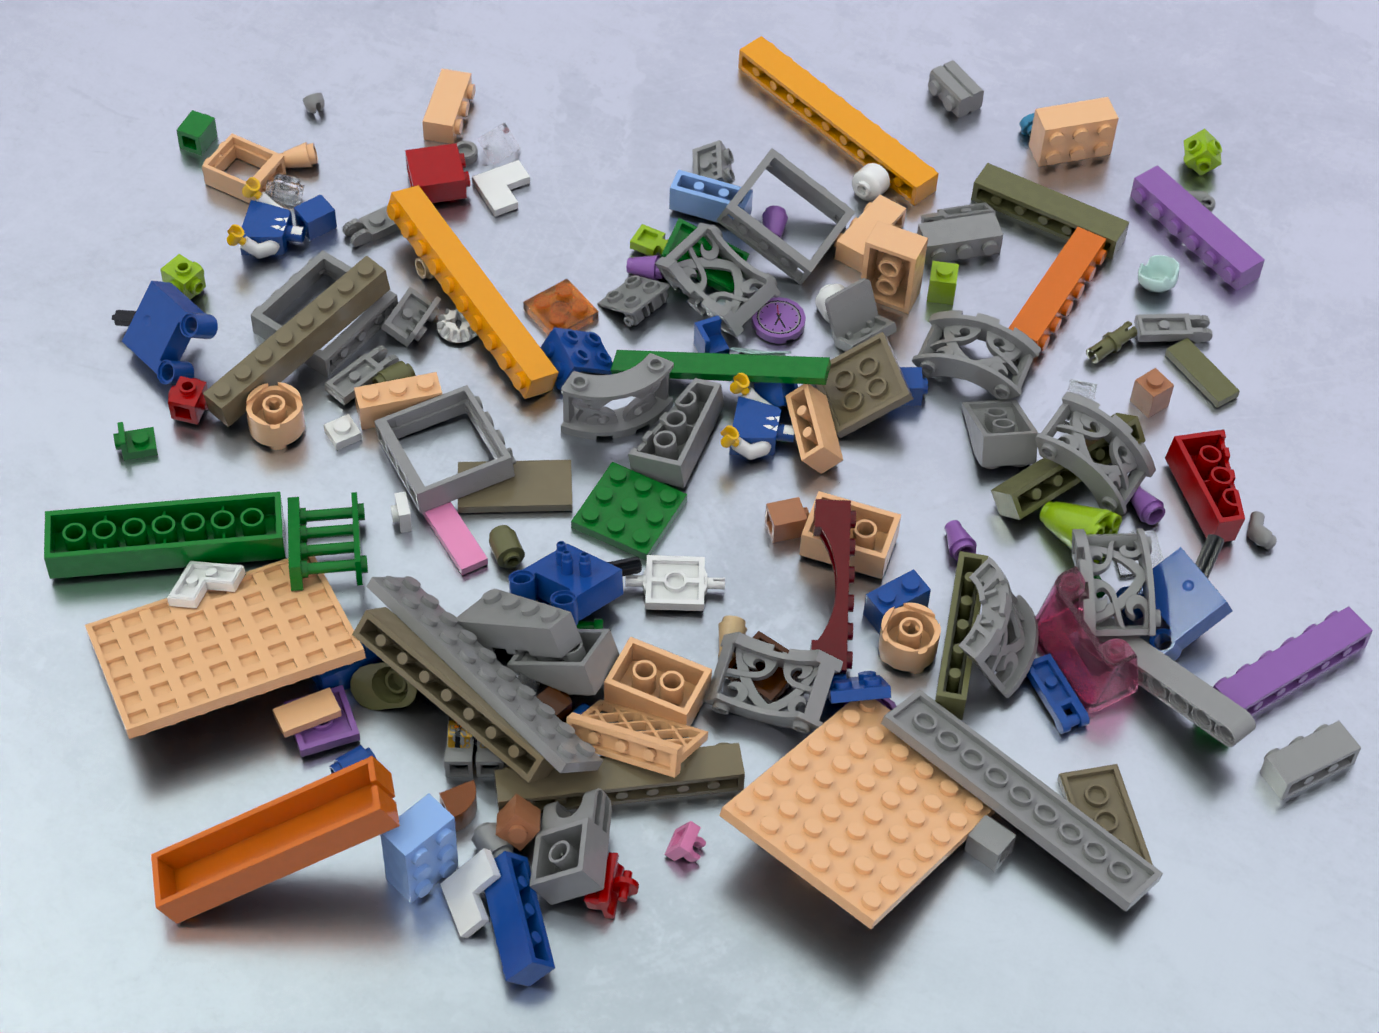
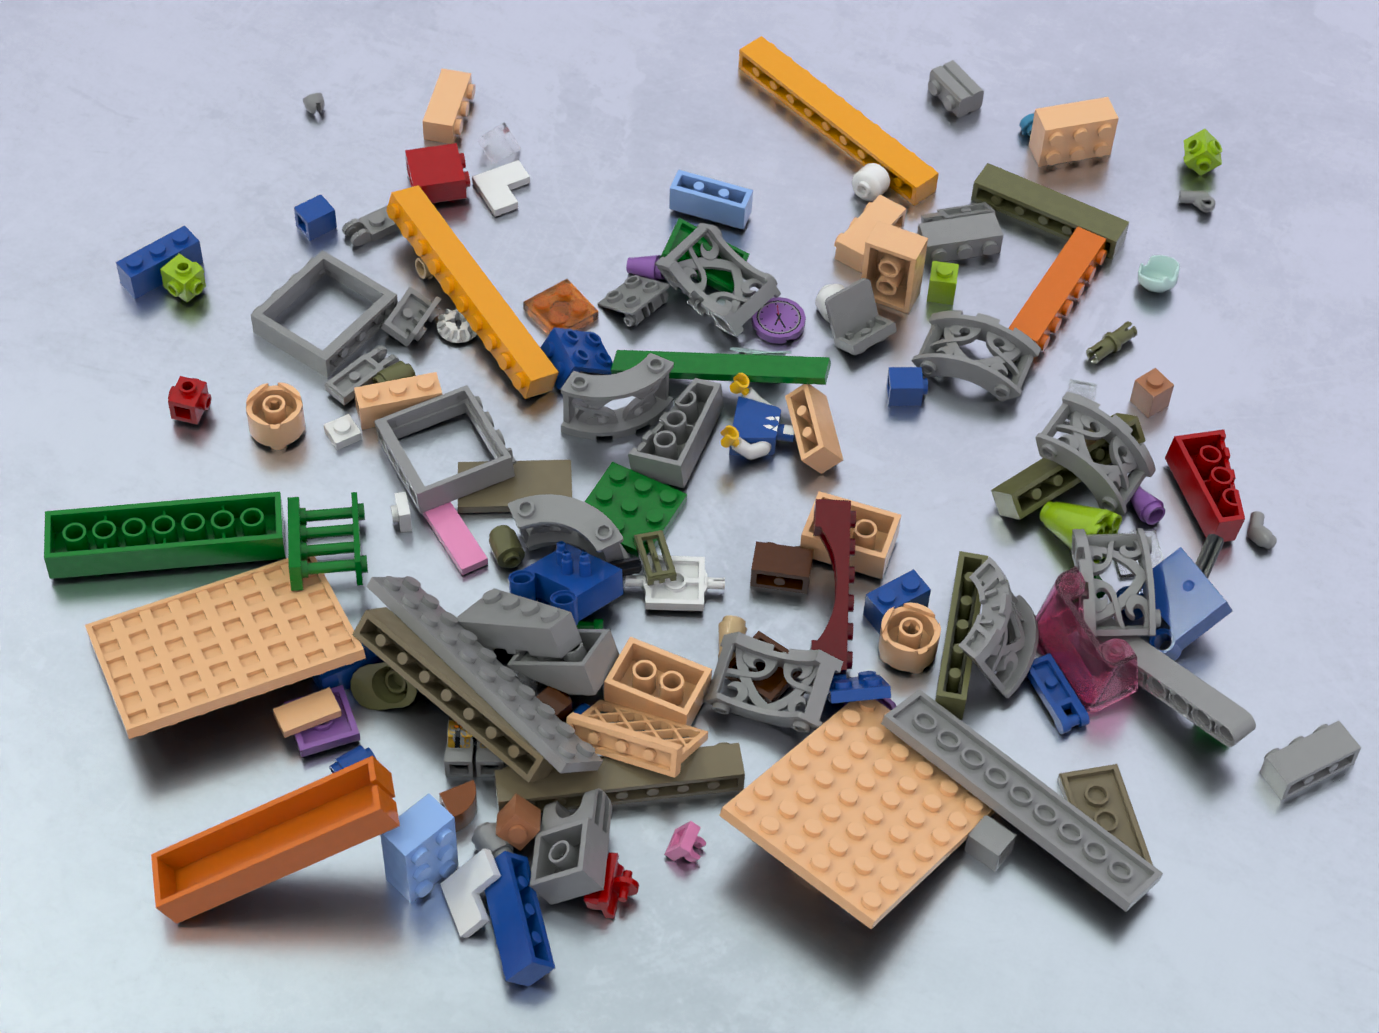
(135, 443): green bracket -> none
(141, 270): none -> blue brick
(163, 330): blue piece -> none
(197, 133): green brick -> none
(204, 576): white tile -> none
(247, 151): light nougat window -> none
(265, 226): torso -> none
(285, 190): clear head -> none
(298, 339): dark tan brick -> none
(301, 156): light nougat cone -> none
(470, 151): light grey tile -> none
(556, 518): none -> light grey fence
(648, 240): lime plate -> none
(658, 574): none -> olive tile
(709, 337): blue panel -> none
(714, 162): light grey bracket -> none
(767, 242): light grey window -> none
(775, 219): medium lavender cone -> none
(775, 392): blue panel -> none
(781, 567): none -> reddish brown brick
(785, 519): nougat brick -> none
(864, 385): dark tan plate -> none
(958, 539): medium lavender cone -> none
(1000, 433): light grey slope -> none
(1172, 327): light grey hinge -> none
(1197, 228): medium lavender brick -> none
(1202, 372): olive tile -> none
(1296, 661): medium lavender brick -> none

